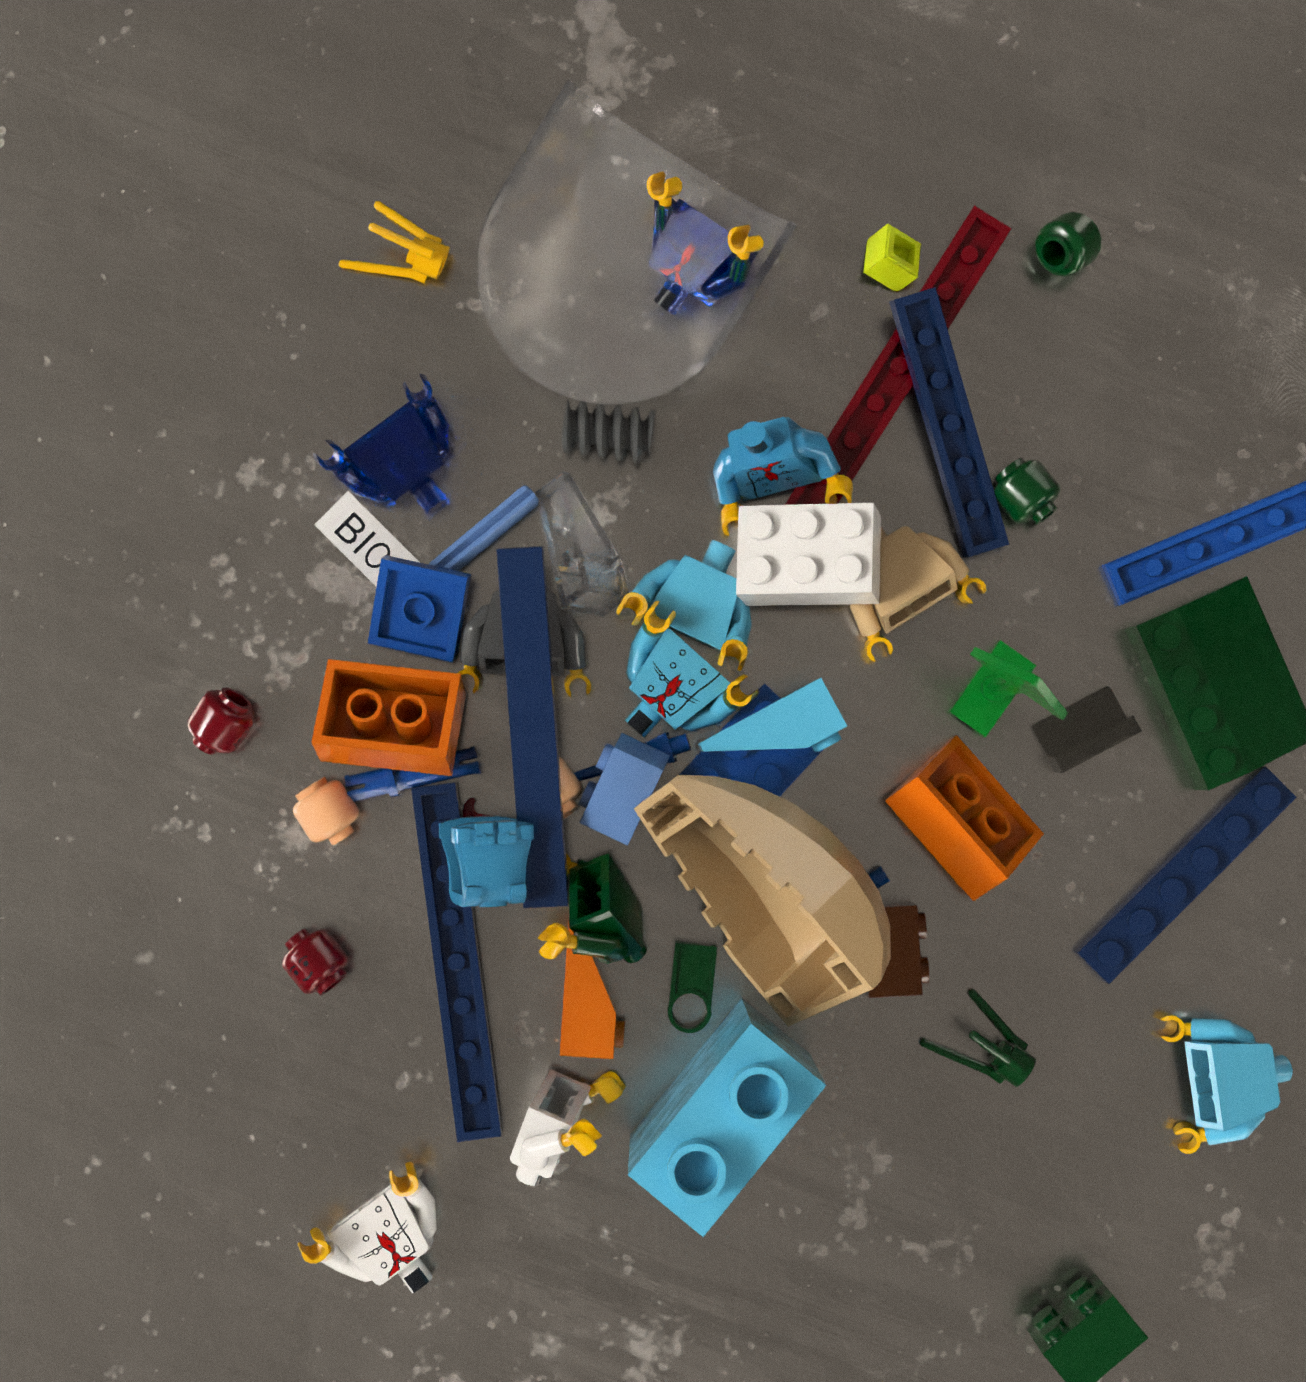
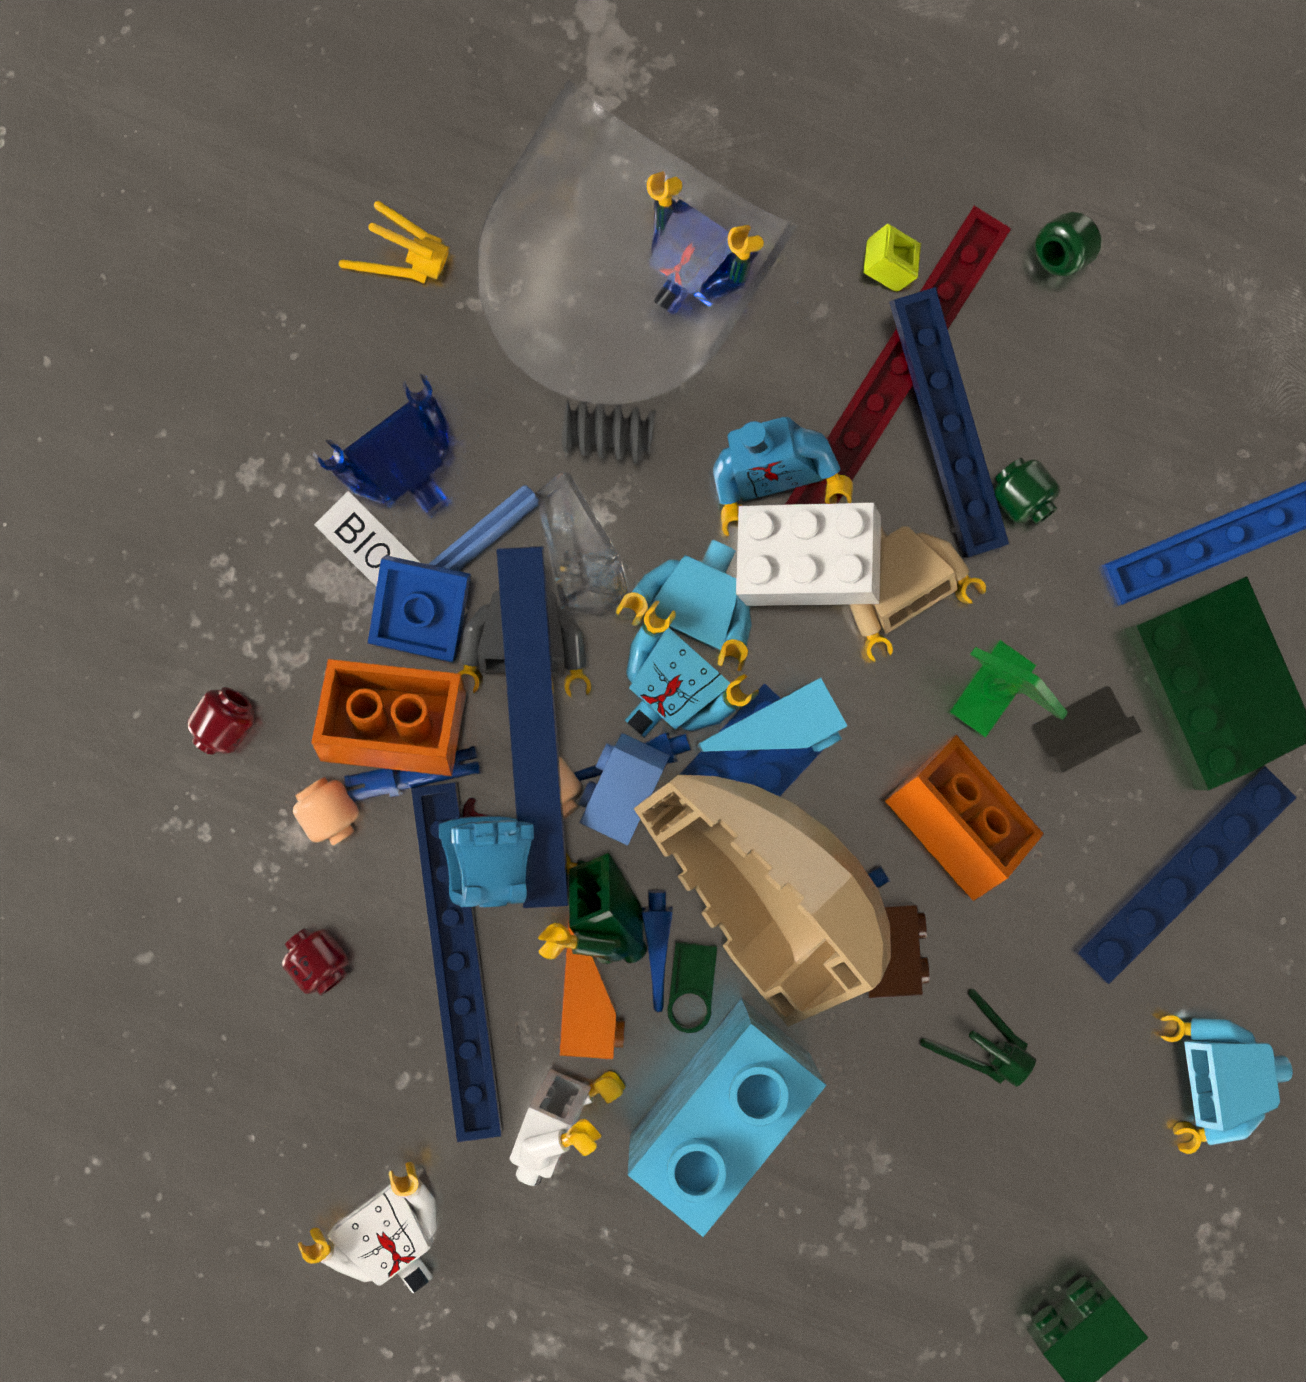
(657, 926): none -> blue piece

